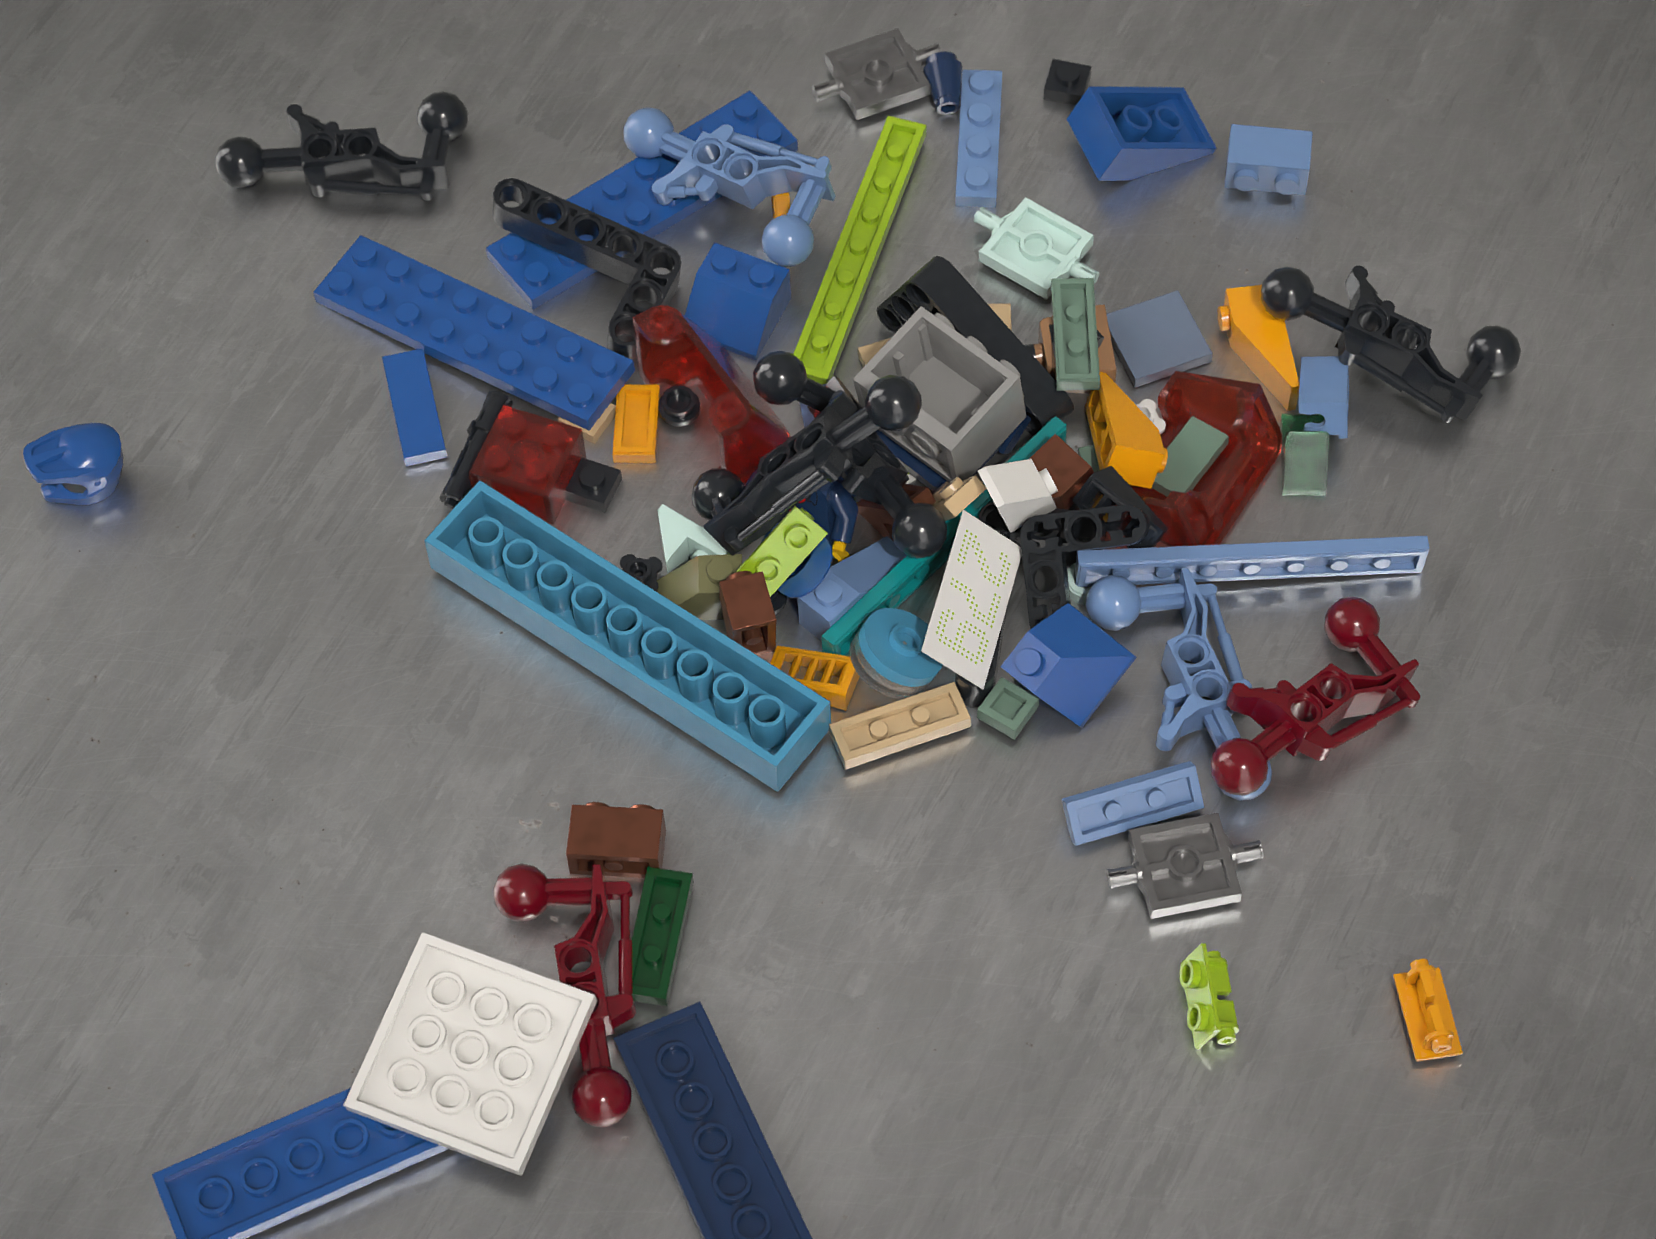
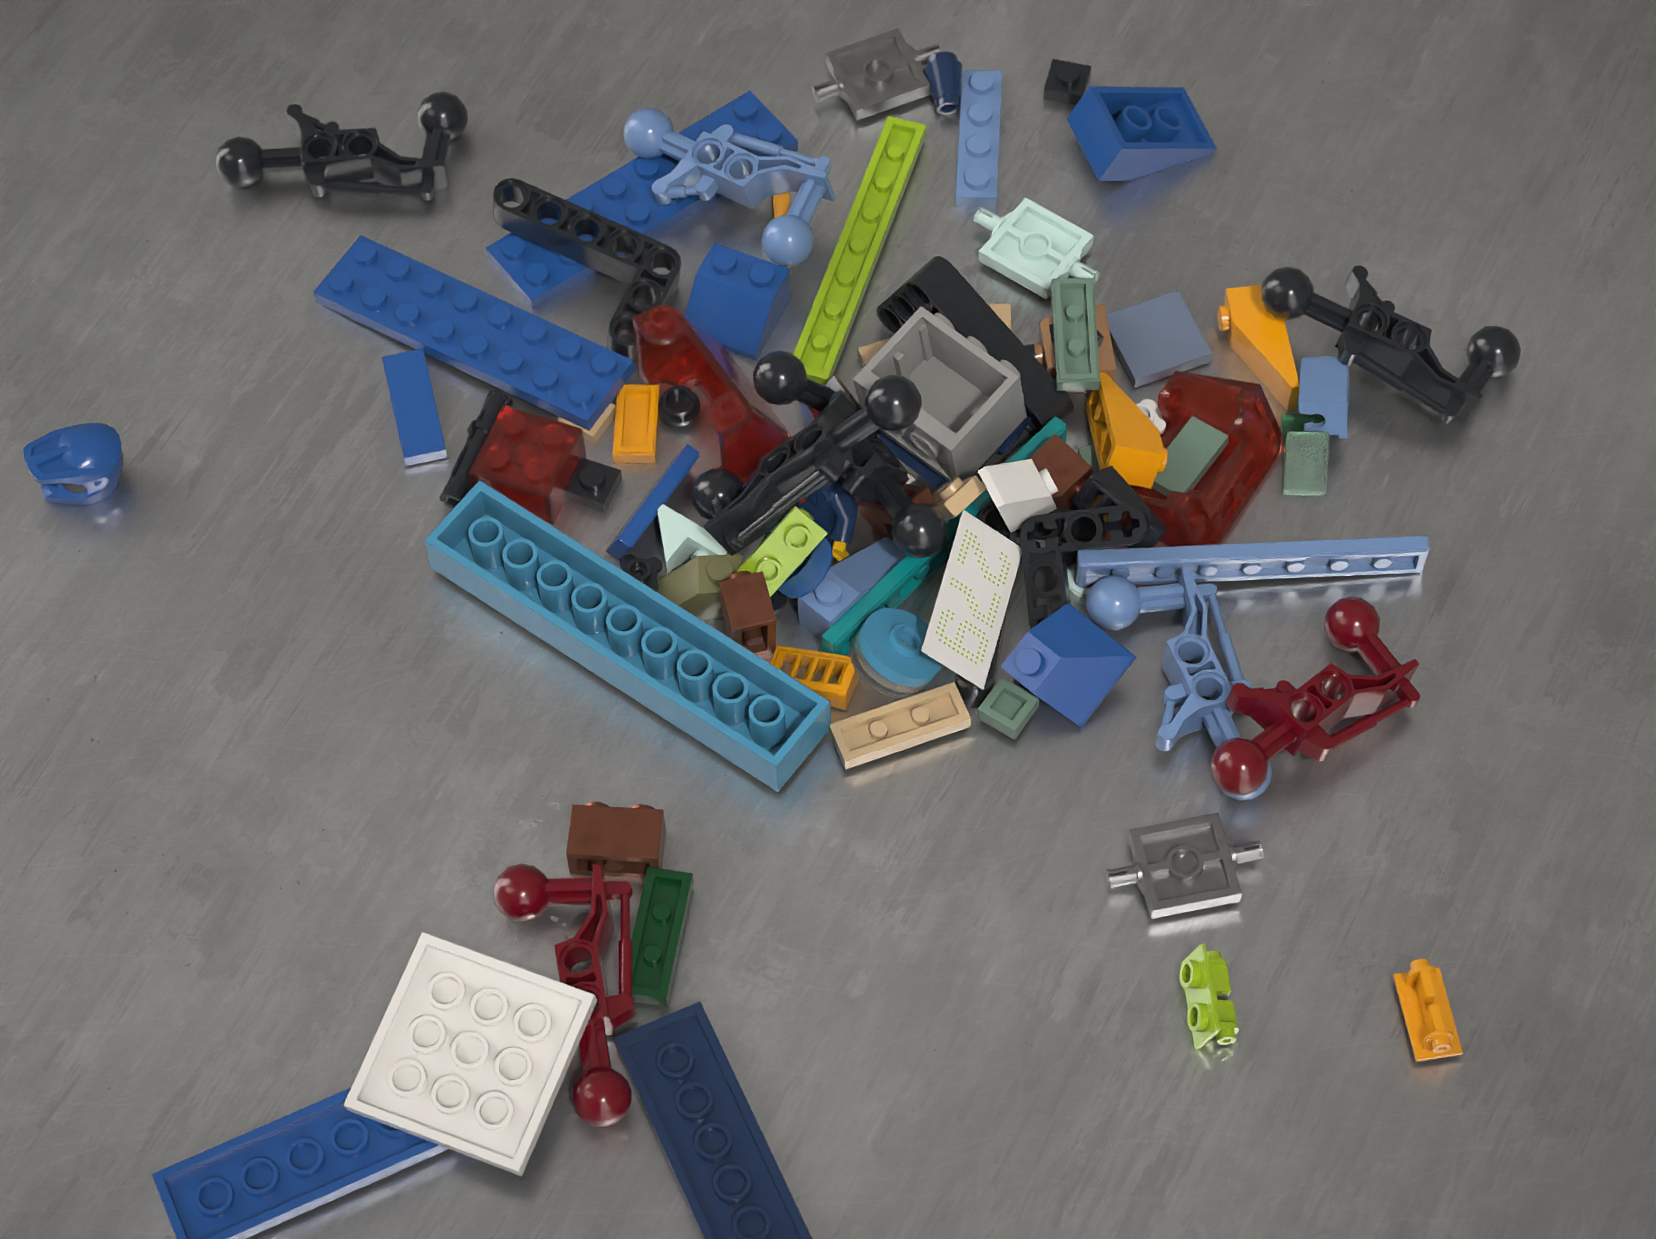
(654, 499): none -> blue tile
(1133, 803): medium blue plate -> none
(1268, 159): medium blue piece -> none

